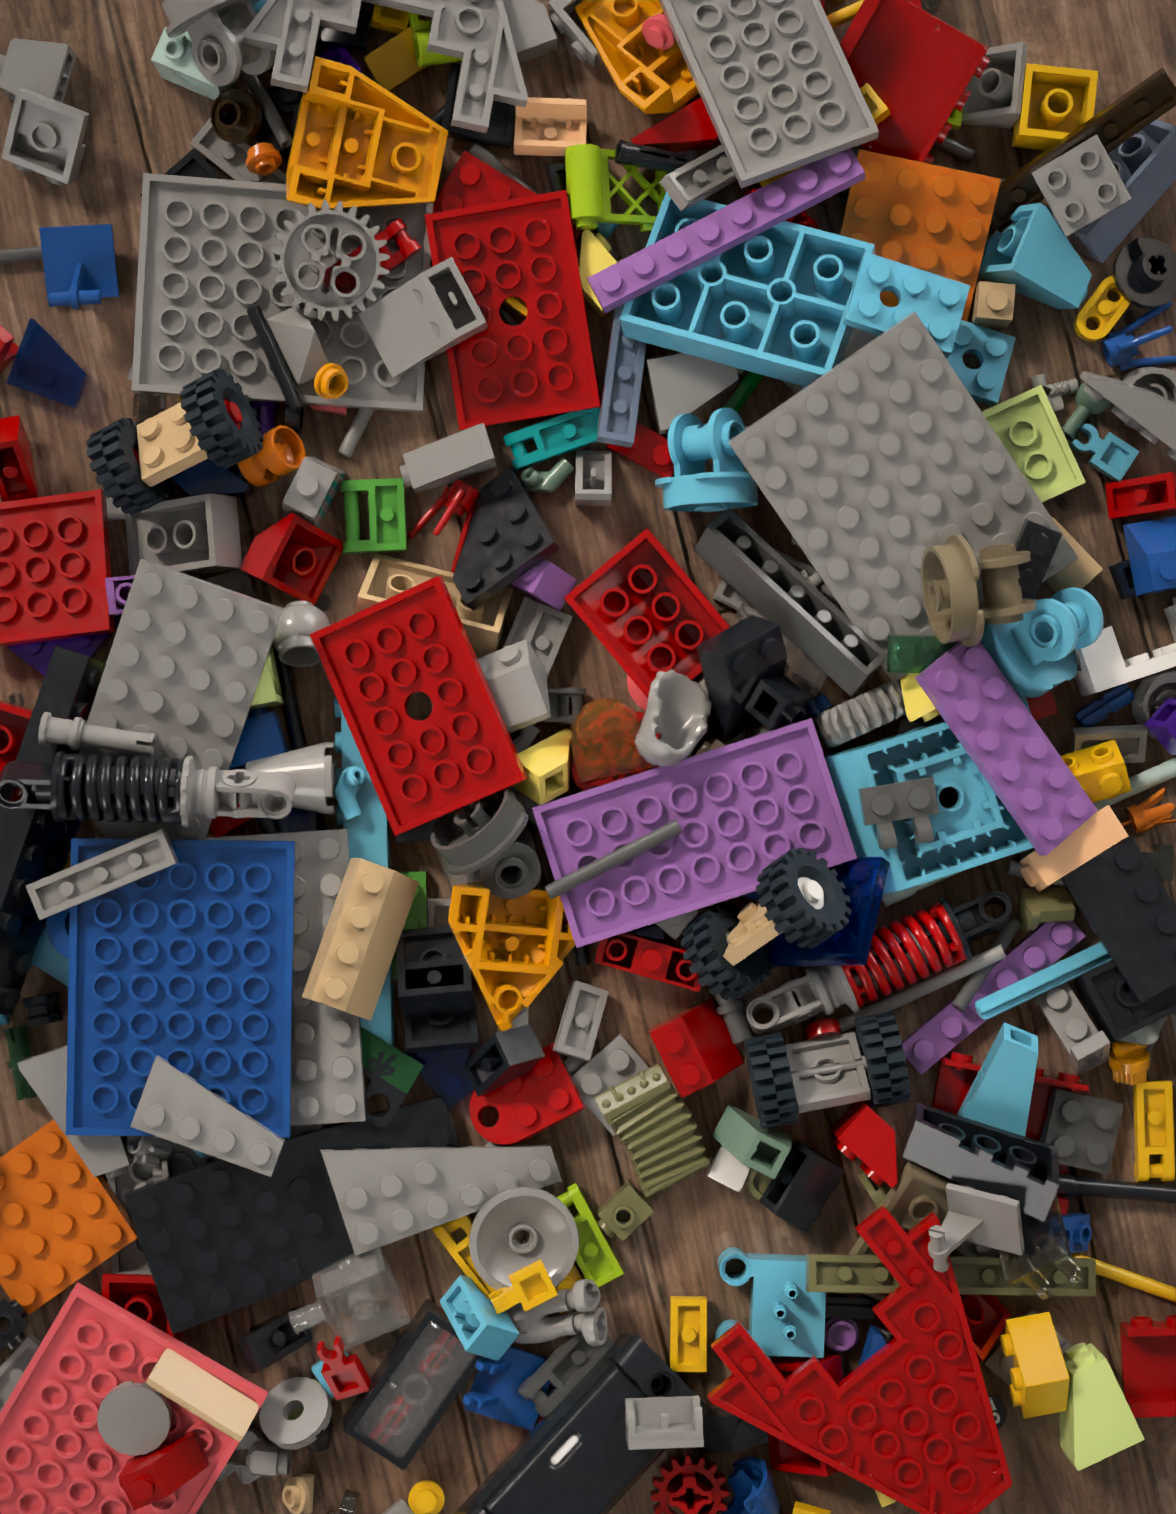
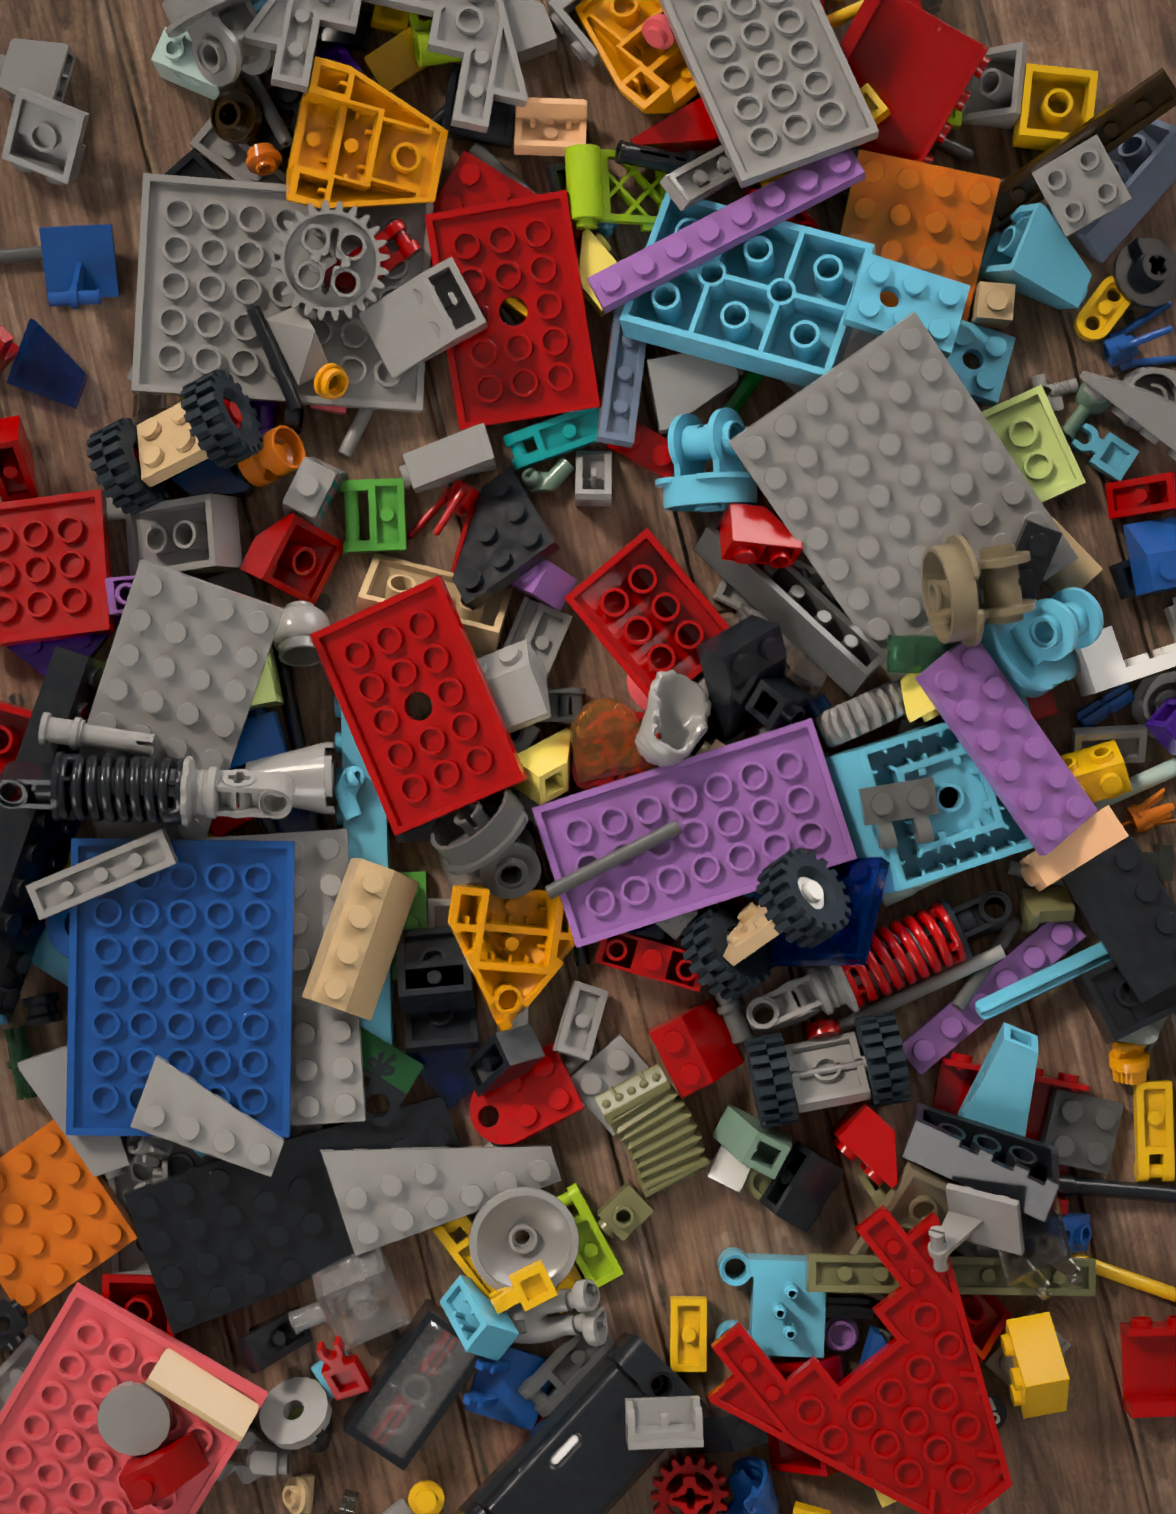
(757, 537): none -> red slope
(1074, 1029): light grey bracket -> none
(1097, 1413): yellowish green slope -> none

